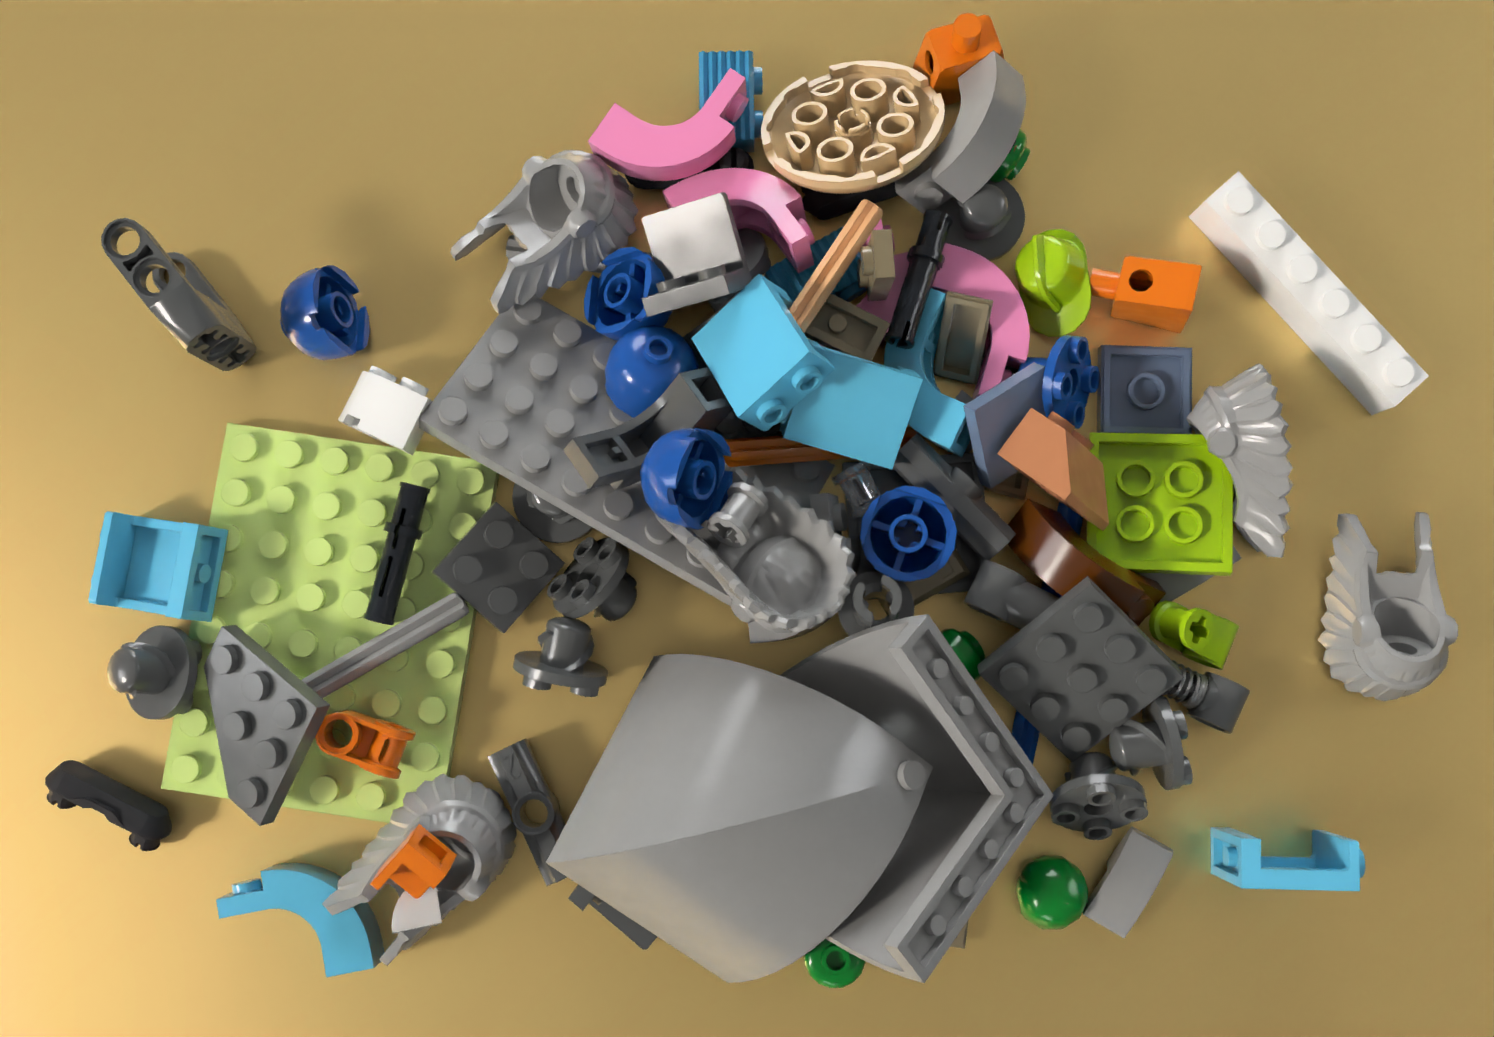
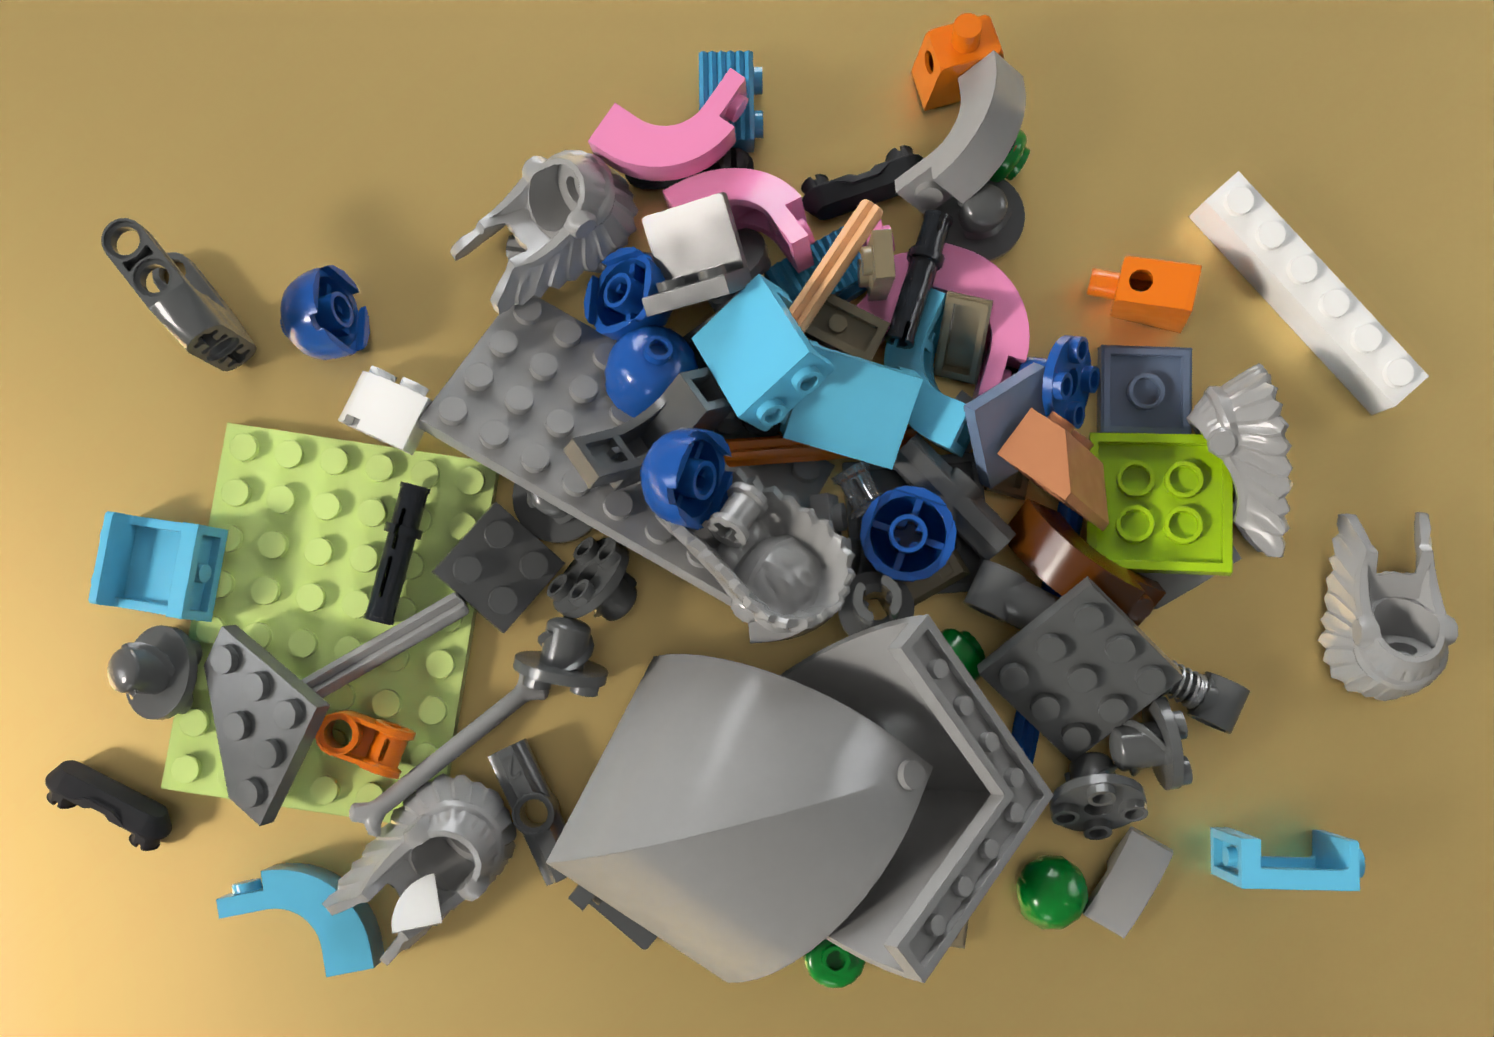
(373, 812): none -> light grey piece
(416, 863): orange panel -> none
(853, 127): tan brick -> none
(1054, 282): lime piece -> none
(1193, 632): lime piece -> none

